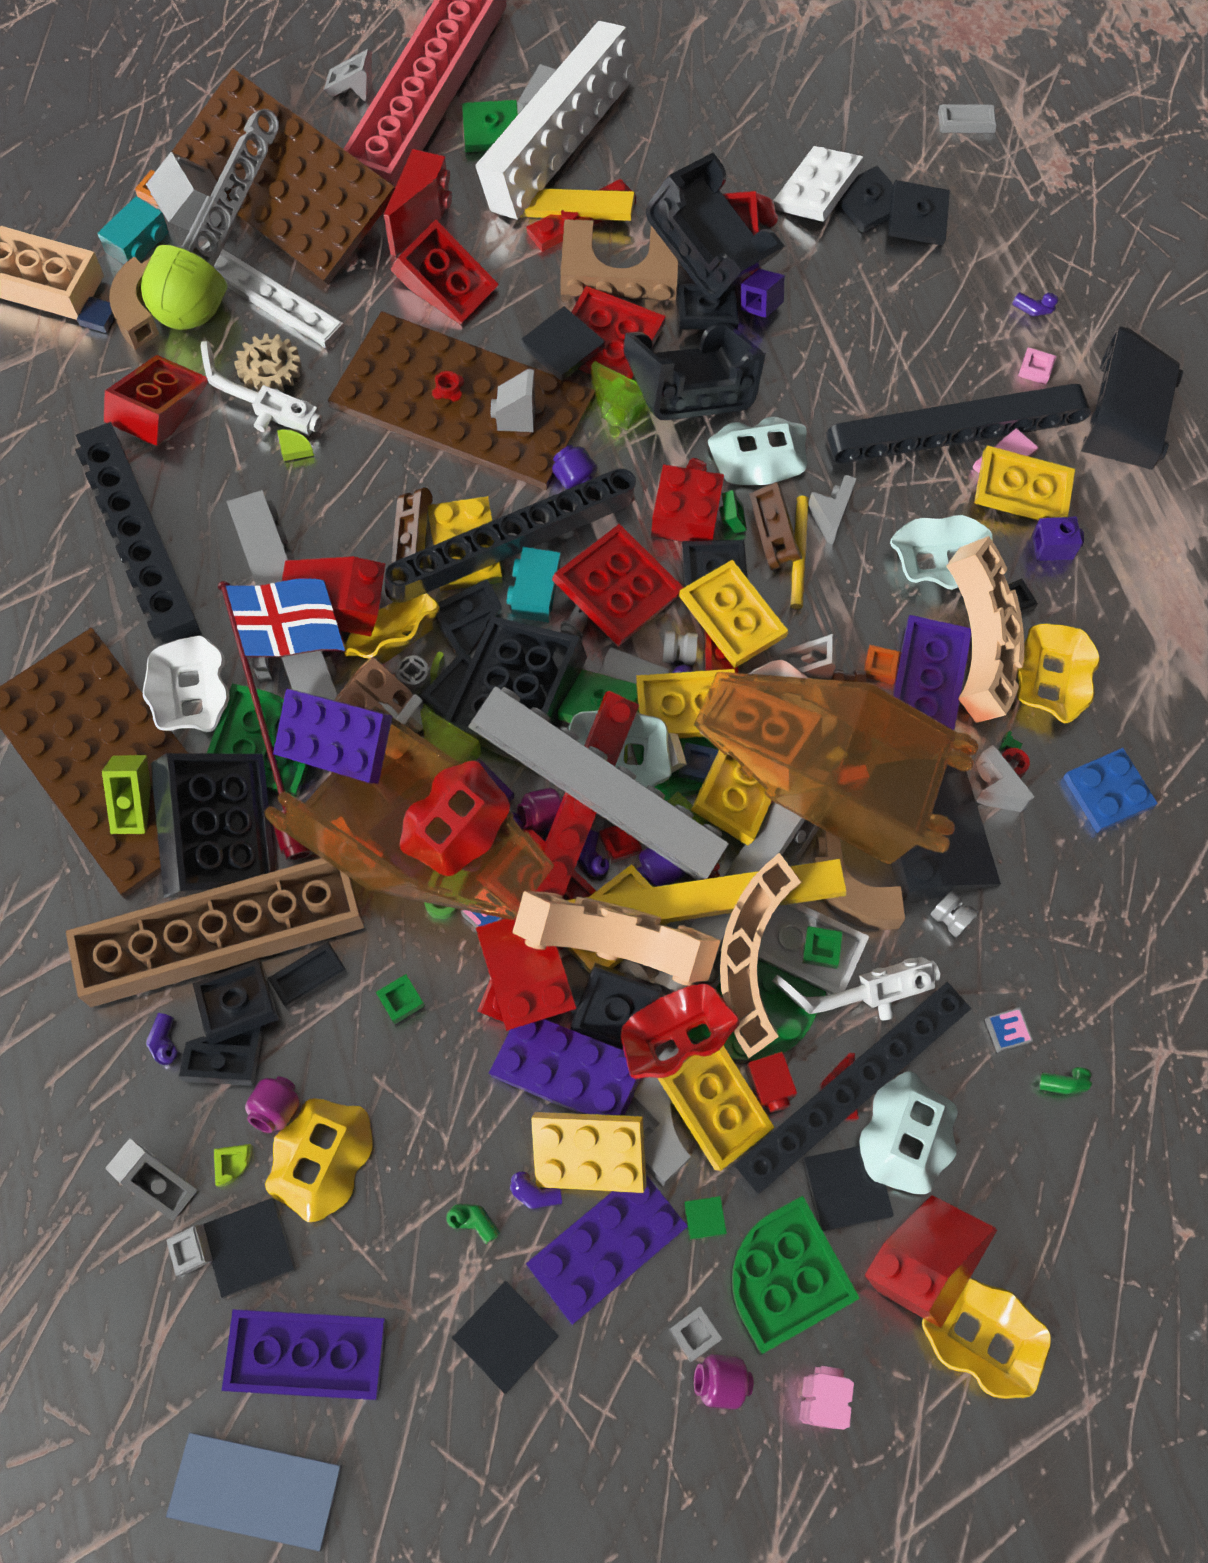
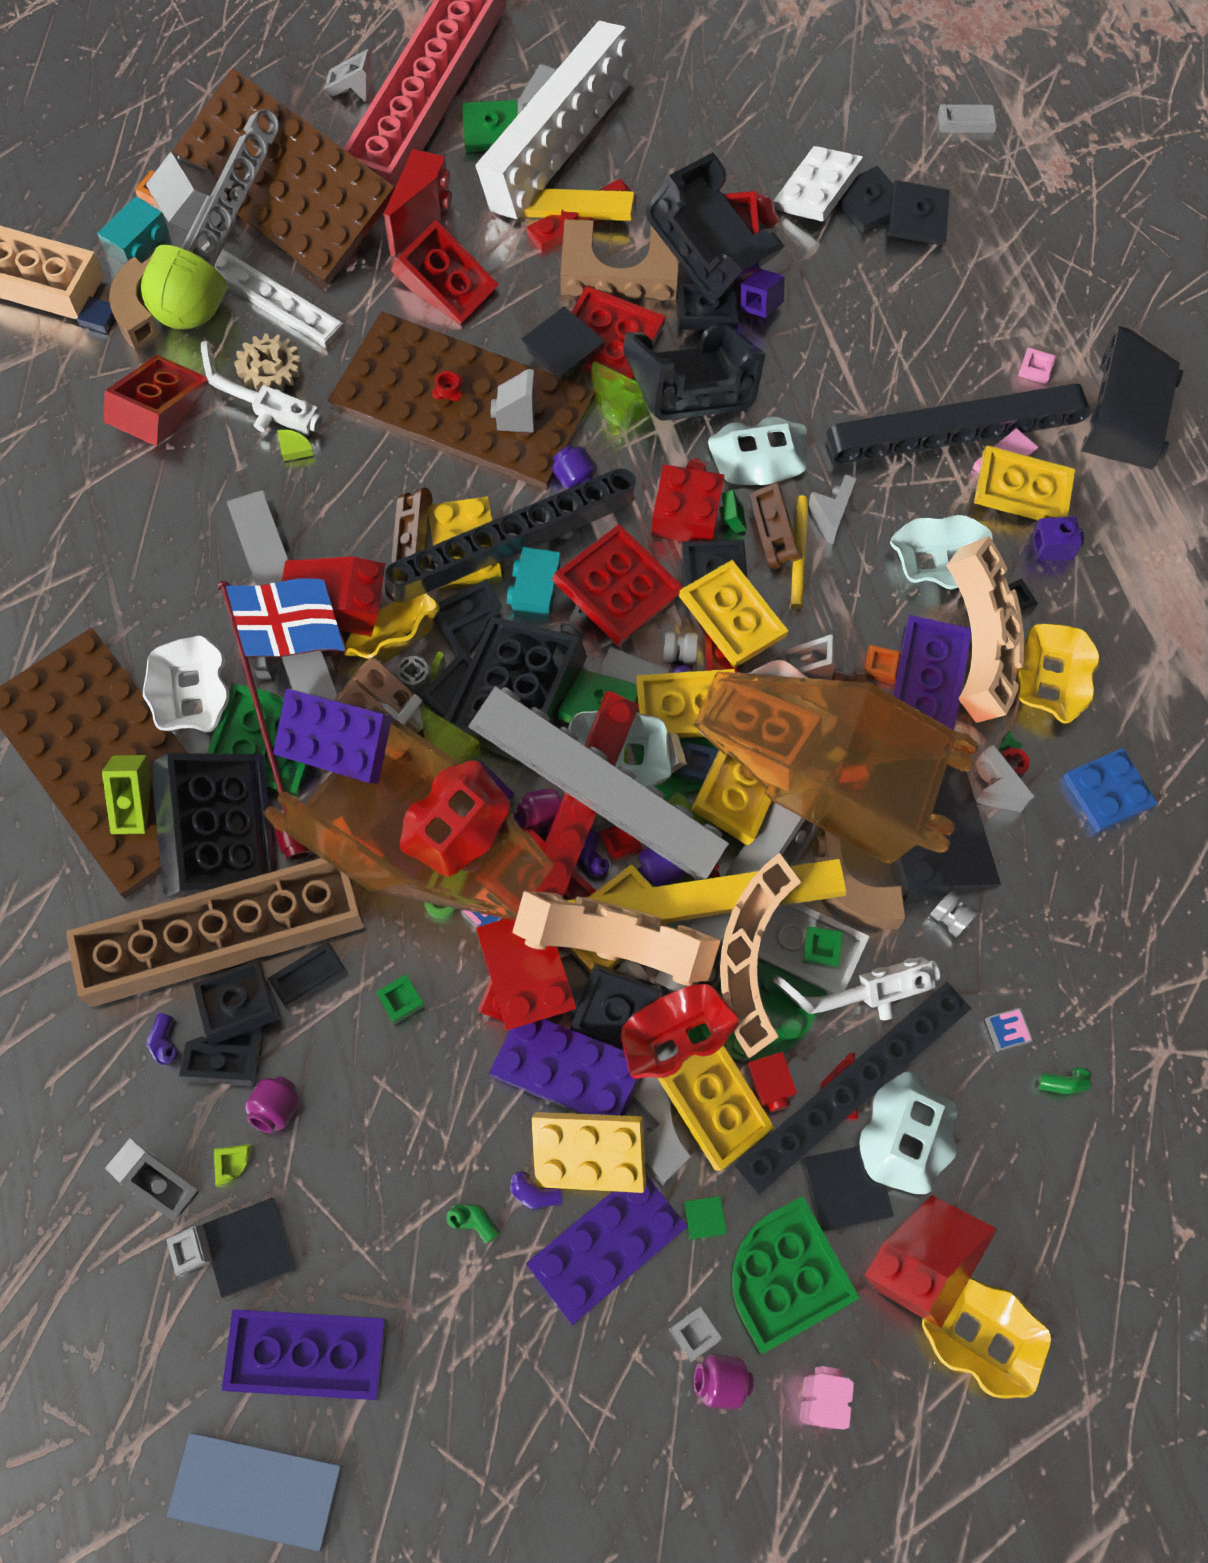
(110, 467): black brick -> none
(338, 1163): yellow piece -> none
(505, 1337): black tile -> none
(1036, 307): dark purple arm -> none

